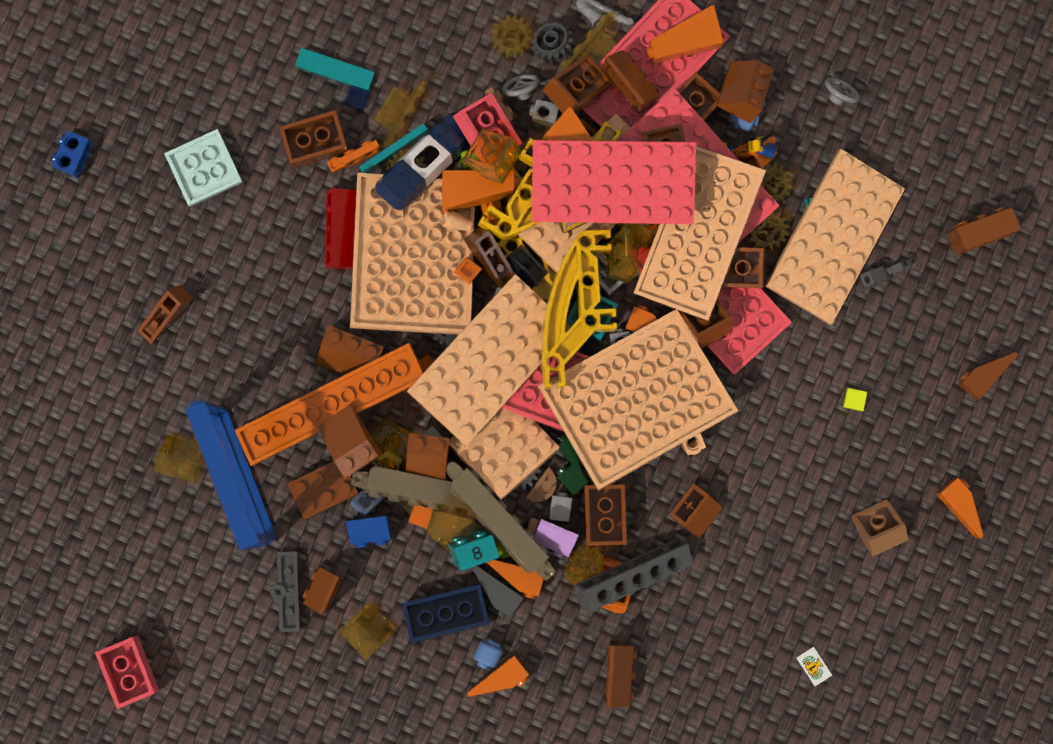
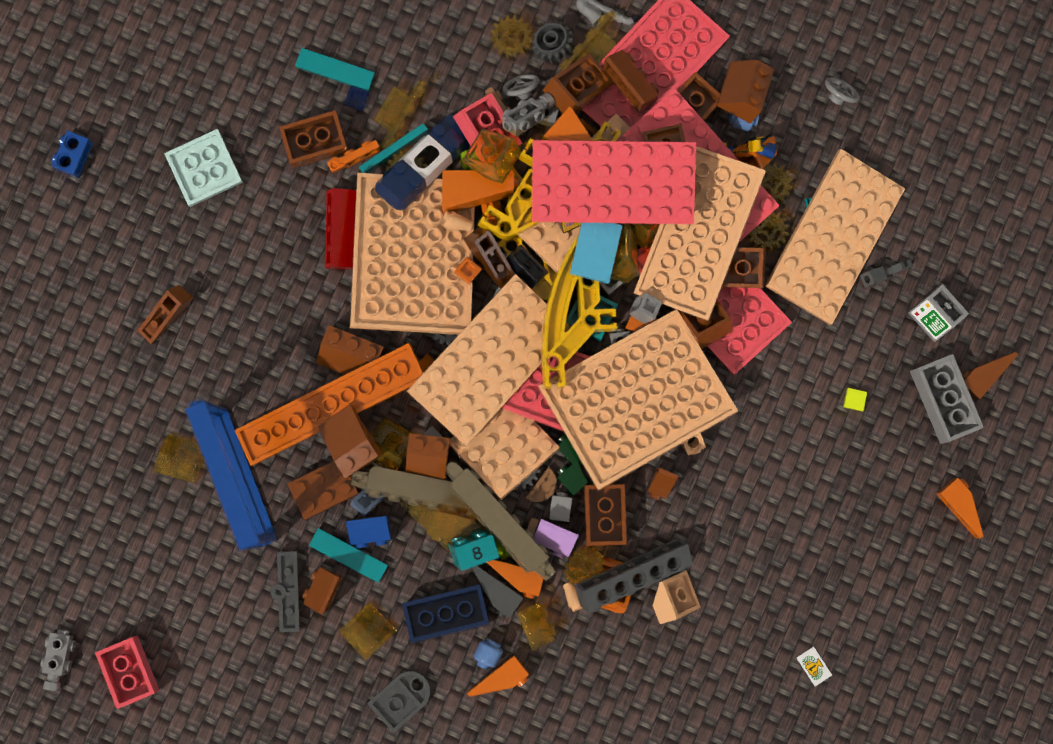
(59, 655): none -> light grey brick
(348, 555): none -> teal tile
(399, 699): none -> dark grey tile
(420, 516): orange tile -> none
(526, 114): none -> light grey brick
(536, 626): none -> clear yellow slope
(572, 597): none -> light nougat cone
(596, 251): none -> medium azure tile
(620, 675): dark orange slope -> none
(645, 308): none -> light grey brick
(661, 484): none -> dark orange slope
(675, 598): none -> light nougat slope
(688, 38): orange slope -> none
(695, 510): dark orange slope -> none
(880, 527): medium nougat slope -> none
(938, 313): none -> slope
(946, 399): none -> light grey slope
(983, 230): dark orange brick -> none

